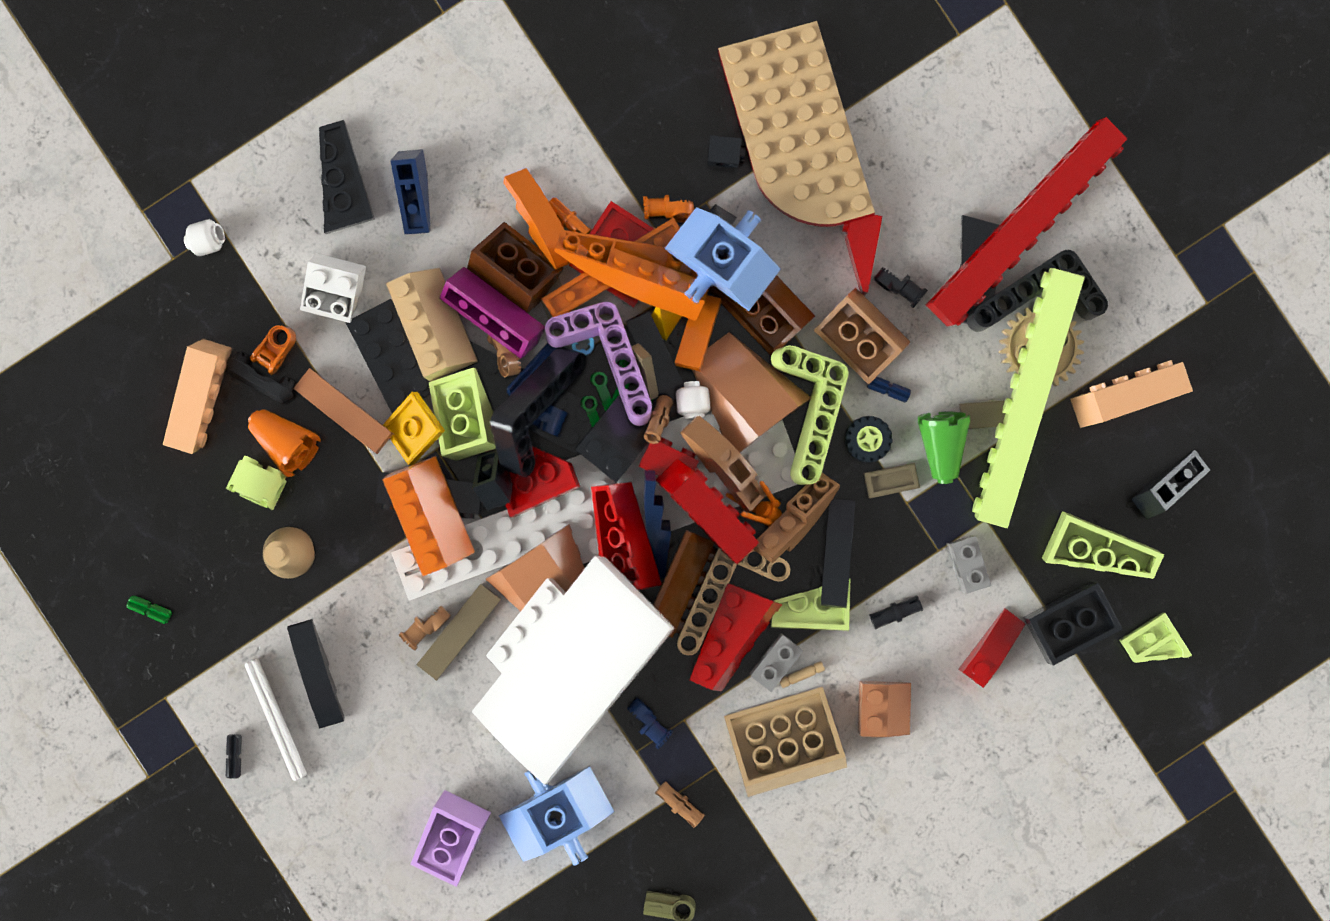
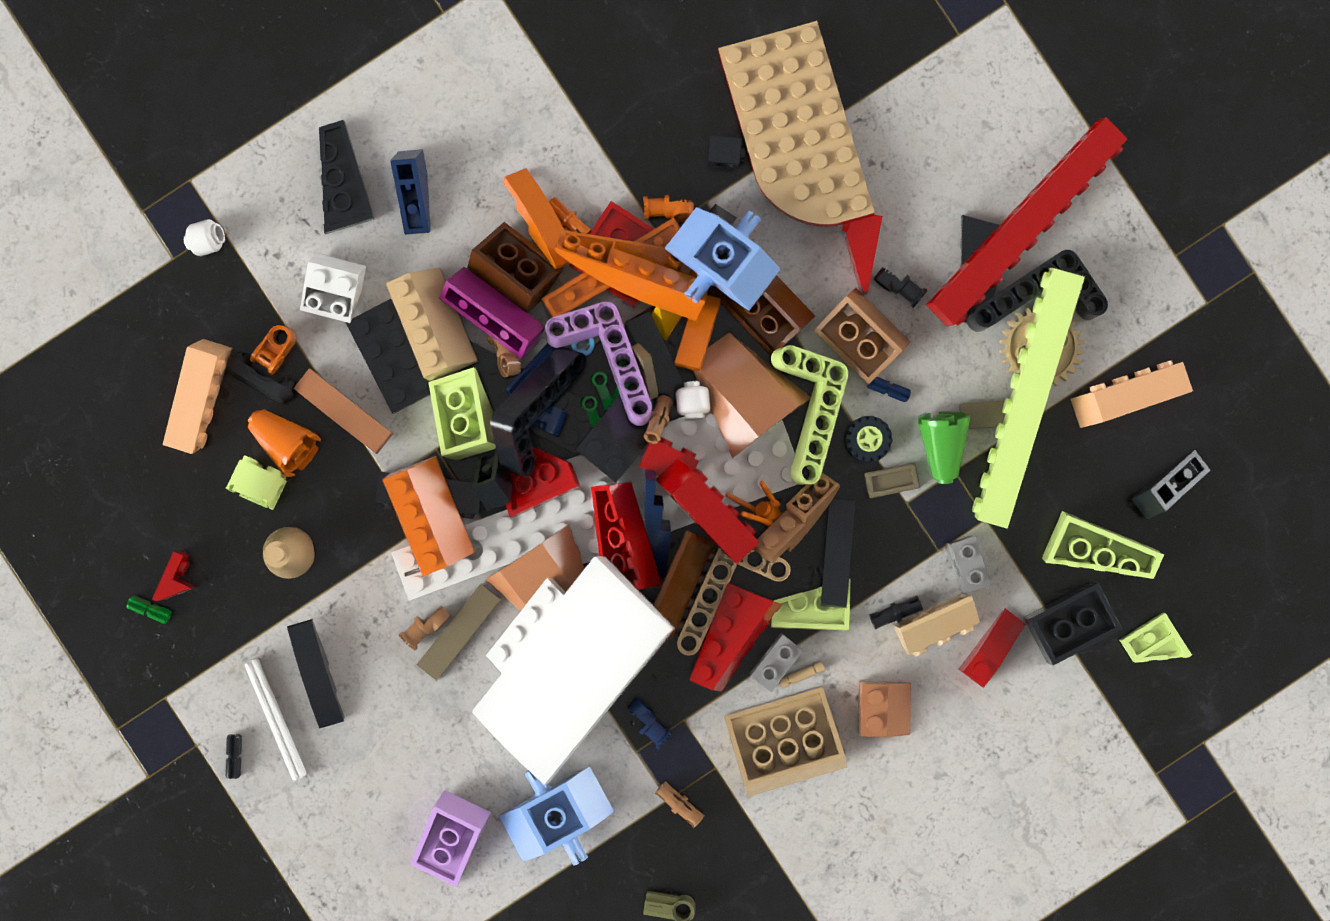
(170, 584): none -> red slope
(413, 428): yellow tile -> none
(726, 461): medium nougat slope -> none
(937, 624): none -> tan slope

